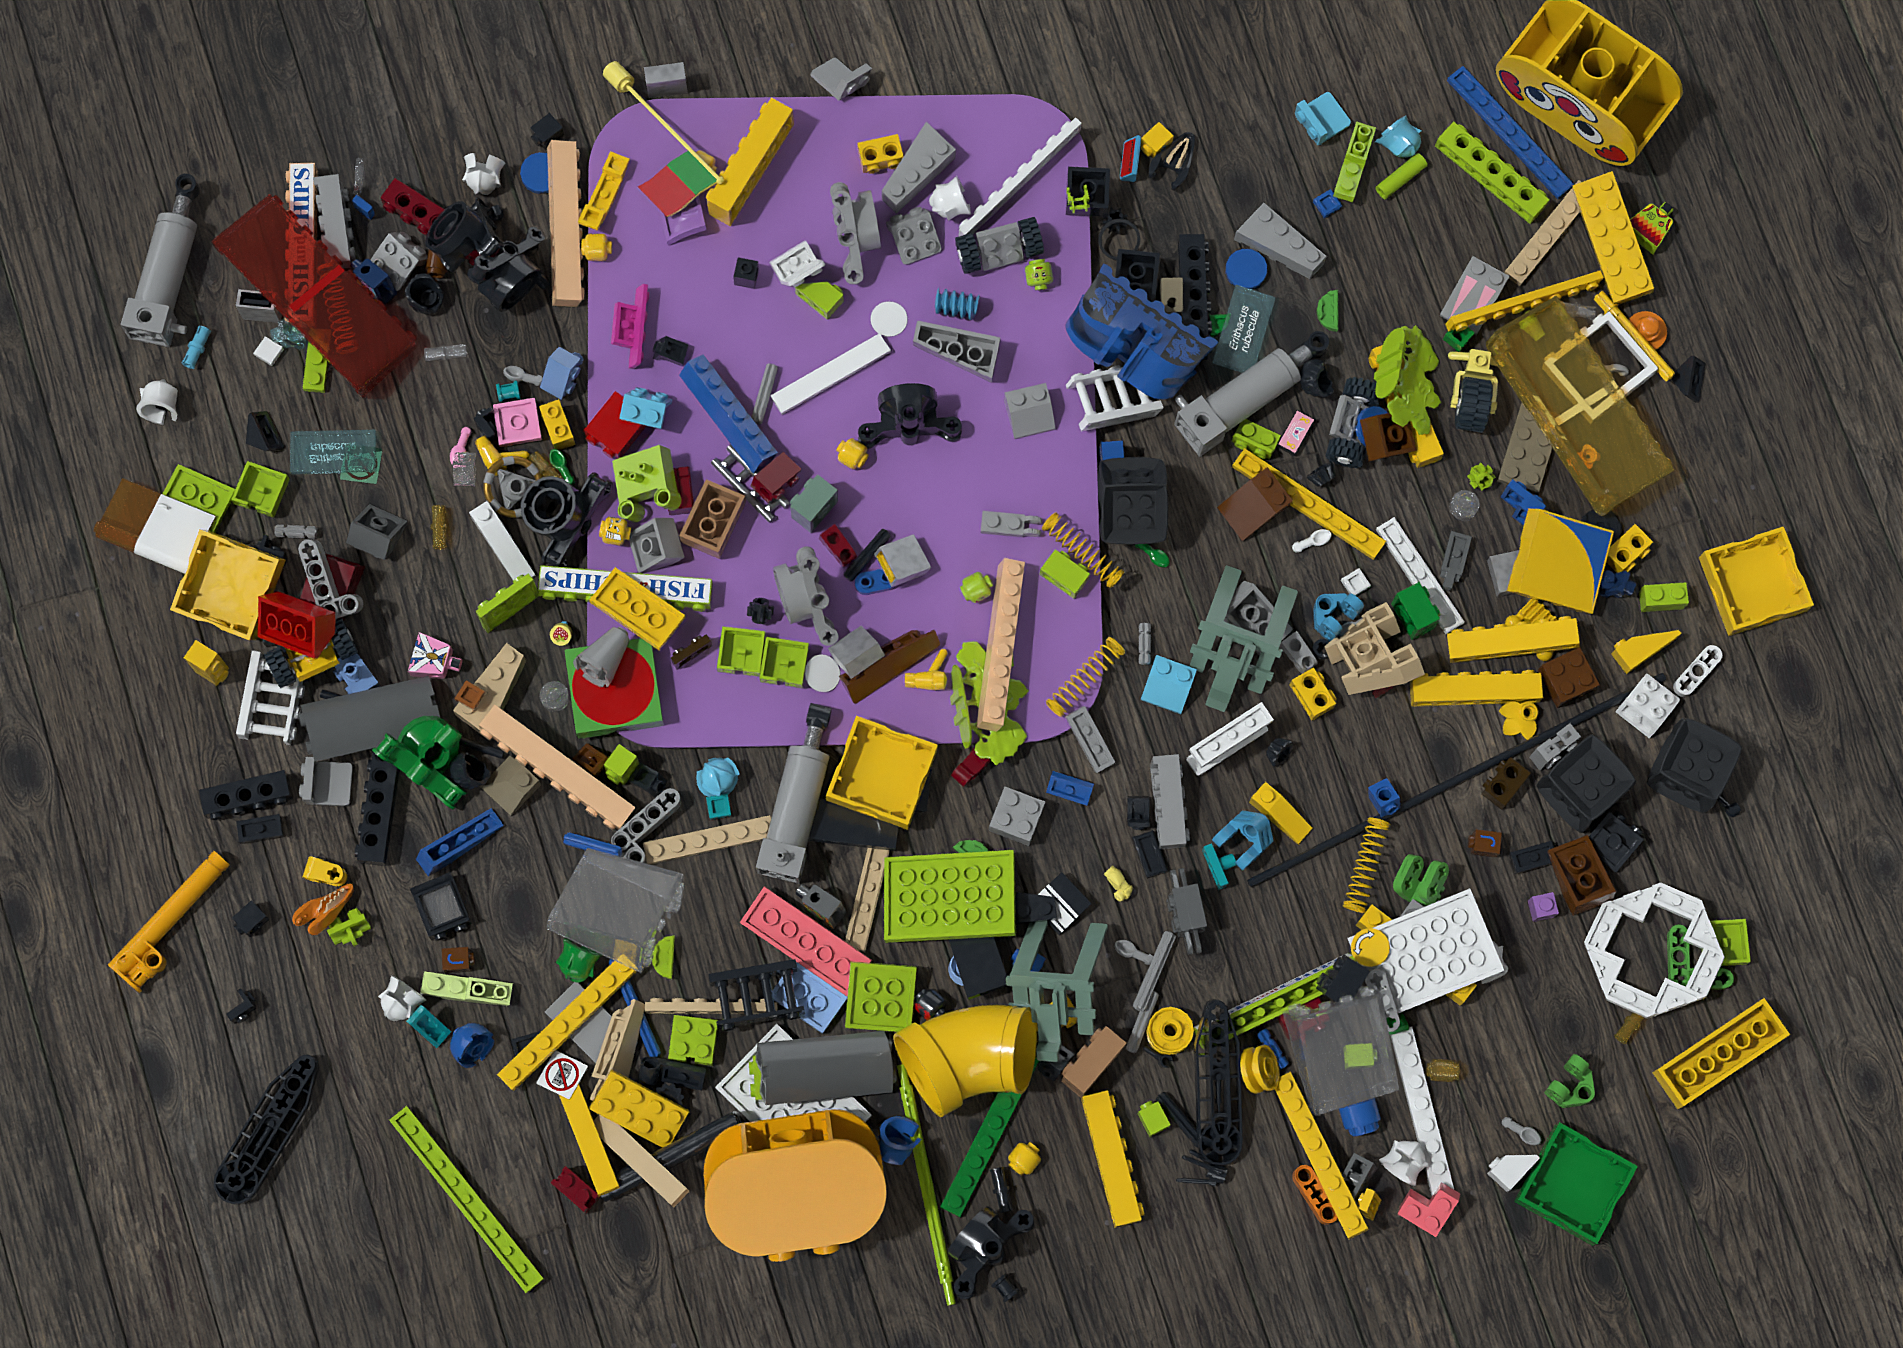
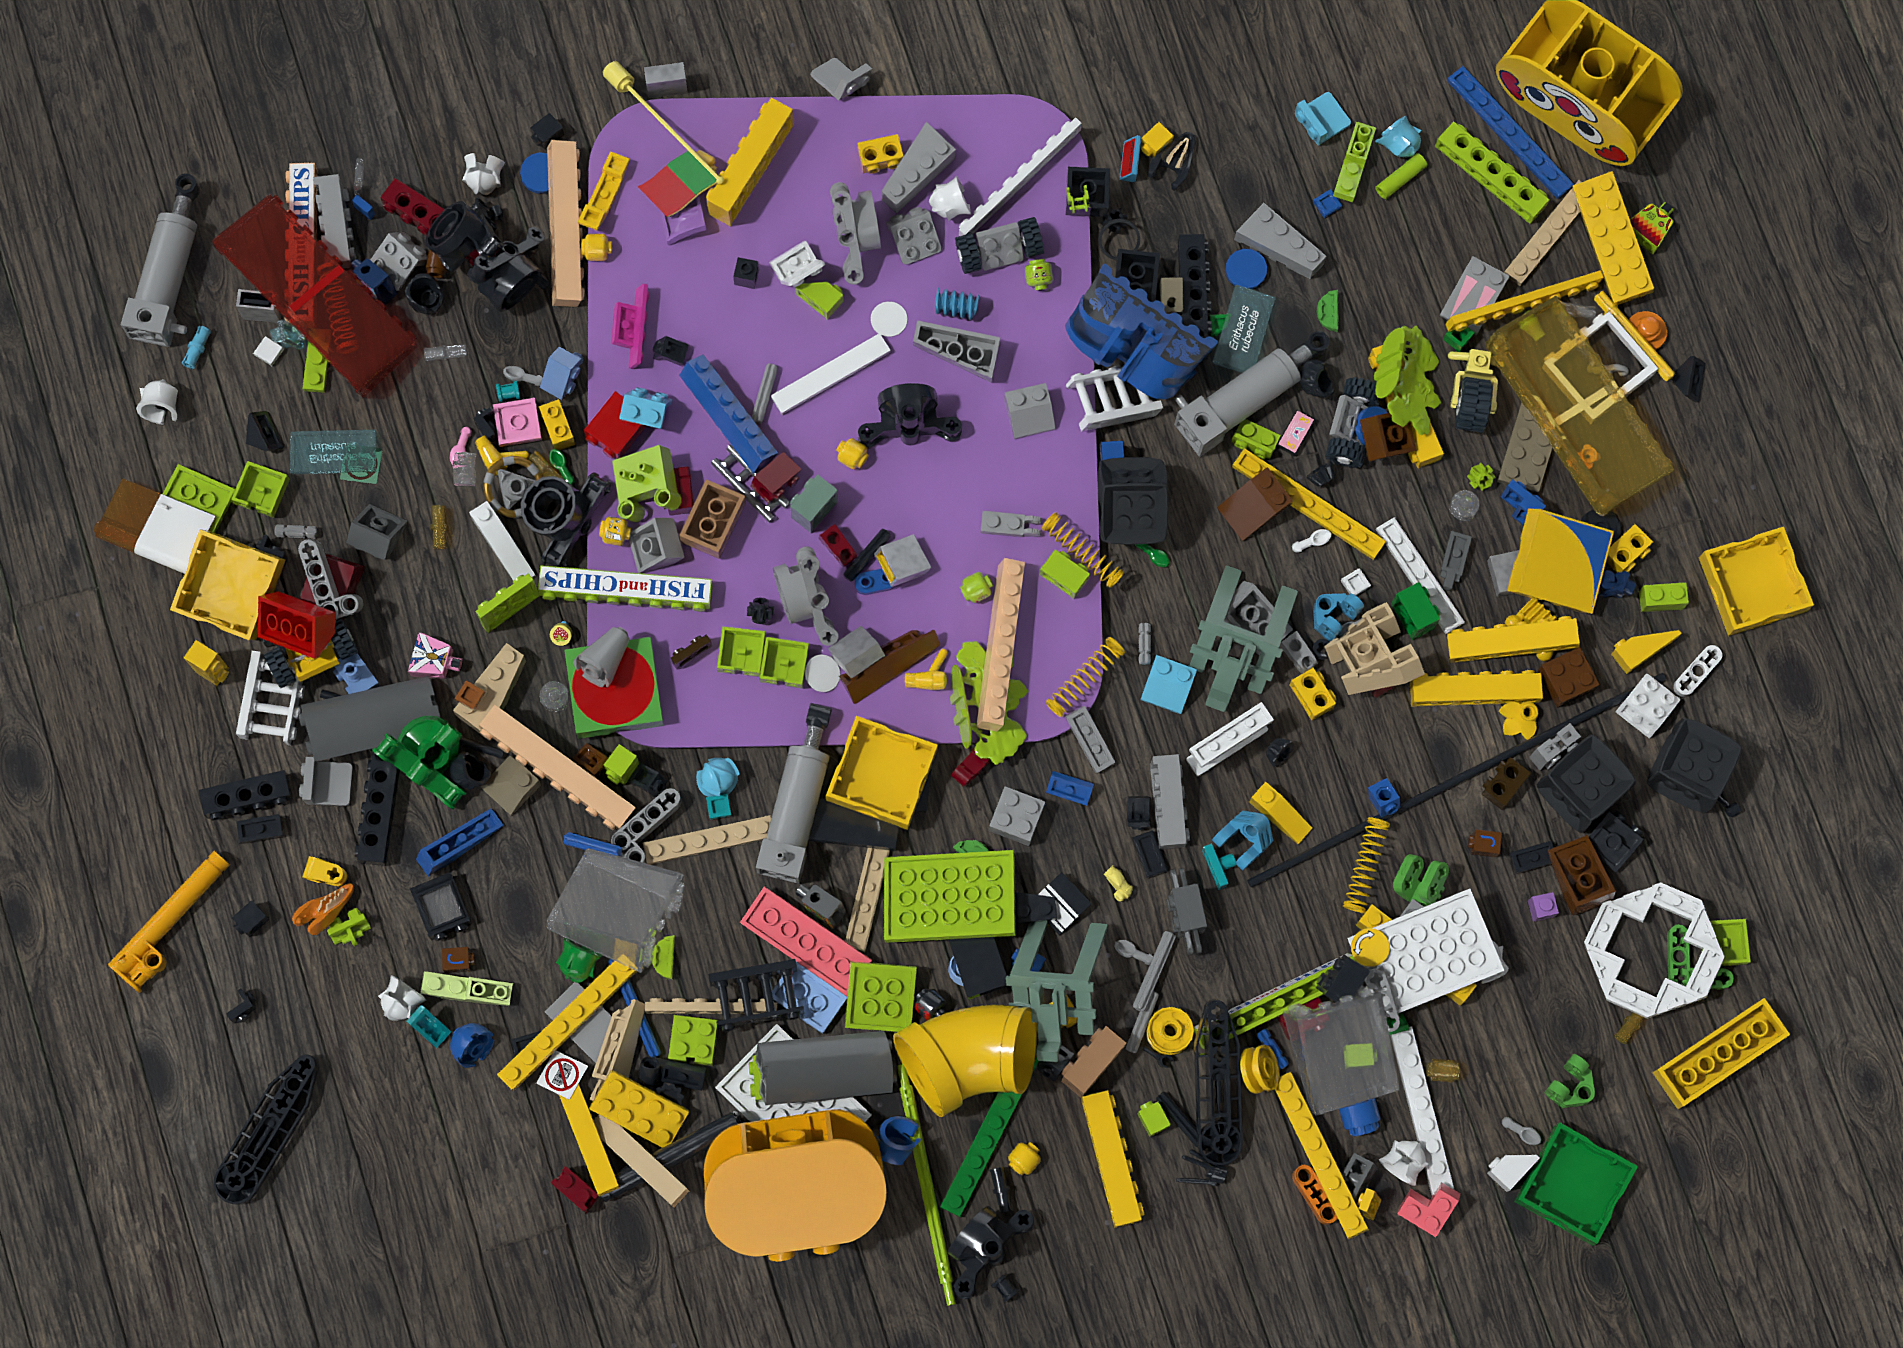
(466, 1199): lime plate -> none
(637, 608): yellow plate -> none

